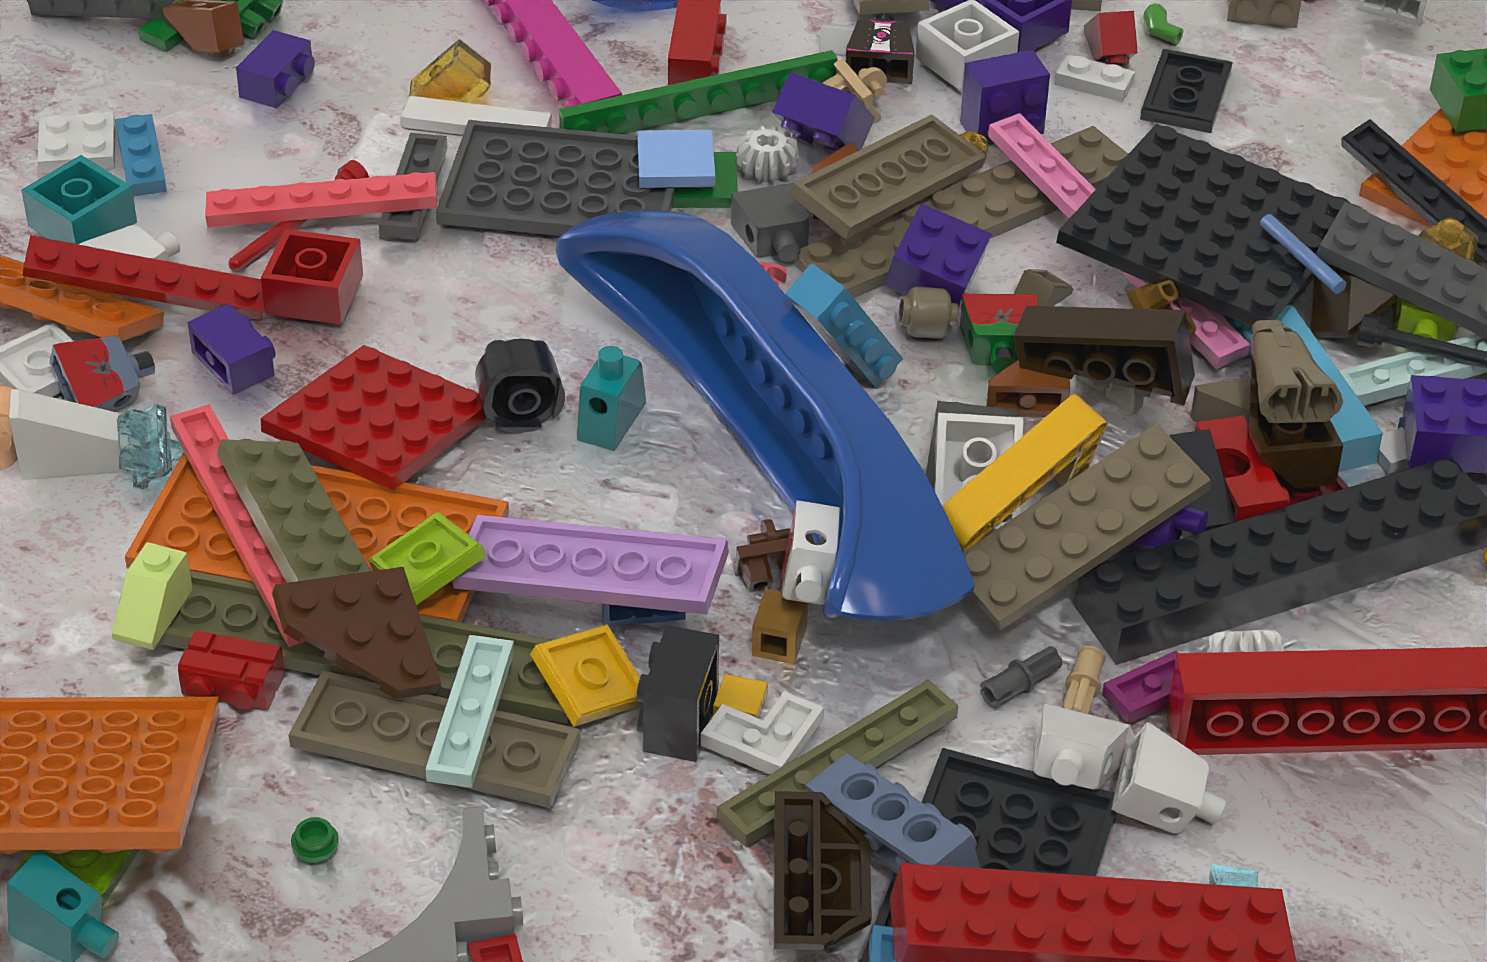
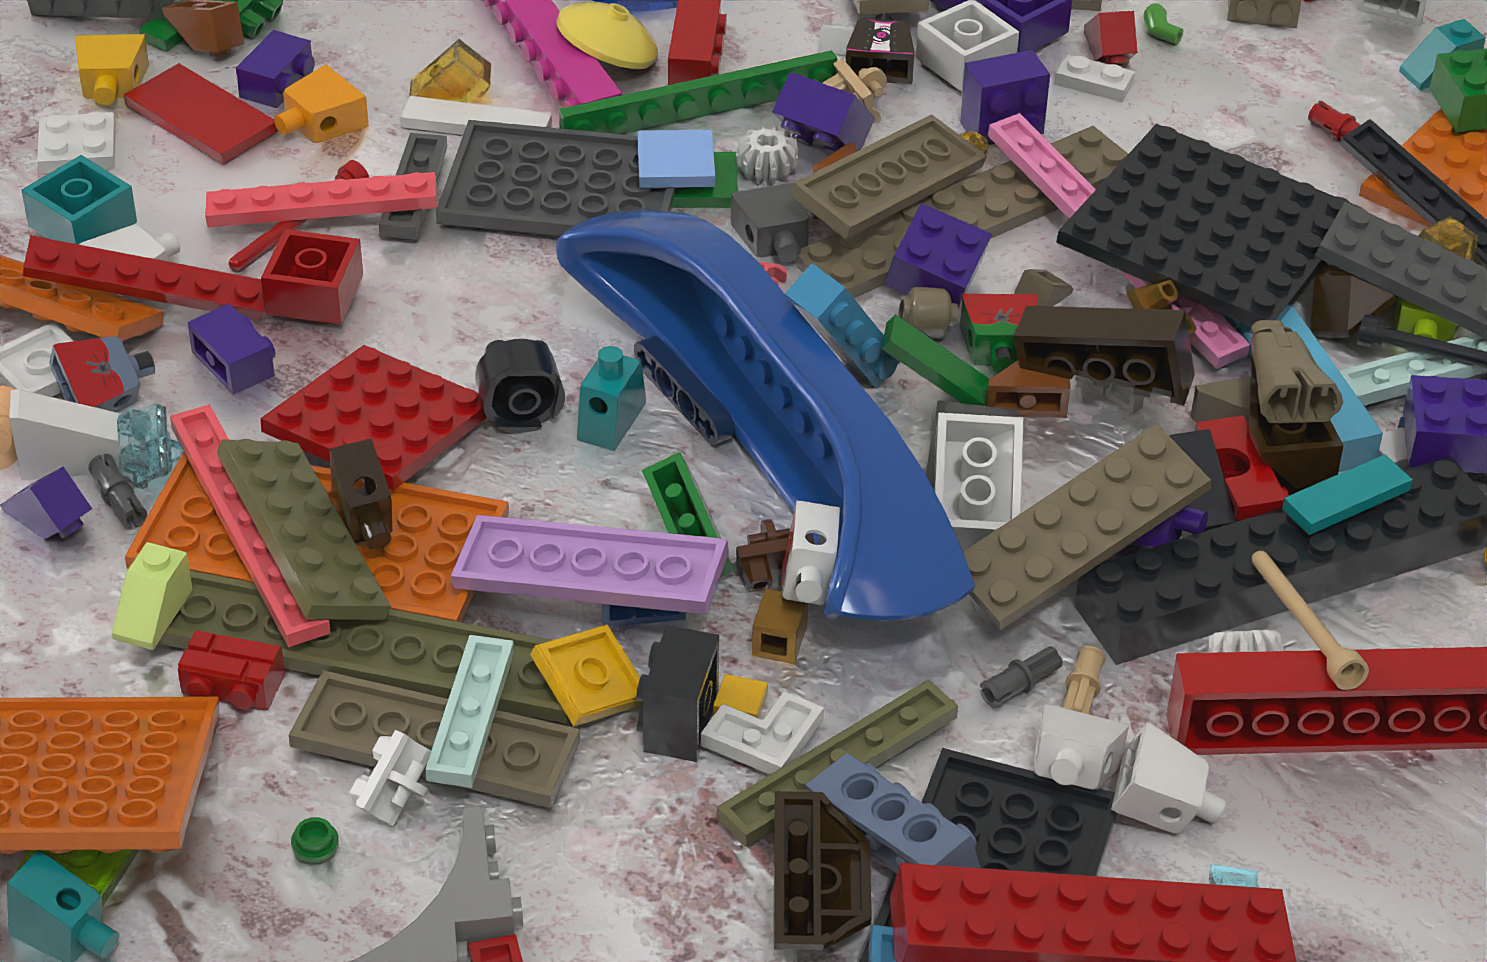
(49, 505): none -> dark purple slope
(110, 65): none -> yellow torso
(117, 491): none -> dark grey pin
(140, 154): dark azure plate -> none
(200, 113): none -> red tile
(322, 107): none -> light orange torso
(363, 626): reddish brown plate -> none
(364, 509): none -> dark brown torso
(393, 778): none -> white hips
(430, 555): lime plate -> none
(608, 34): none -> light yellow dish
(681, 501): none -> green brick
(684, 390): none -> dark blue beam
(934, 362): none -> green tile
(1054, 448): yellow beam -> none
(1141, 689): magenta plate -> none
(1186, 90): black tile -> none
(1303, 253): medium blue bar -> none
(1332, 120): none -> red pin
(1343, 664): none -> tan piece
(1347, 494): none -> teal tile
(1443, 39): none -> teal slope

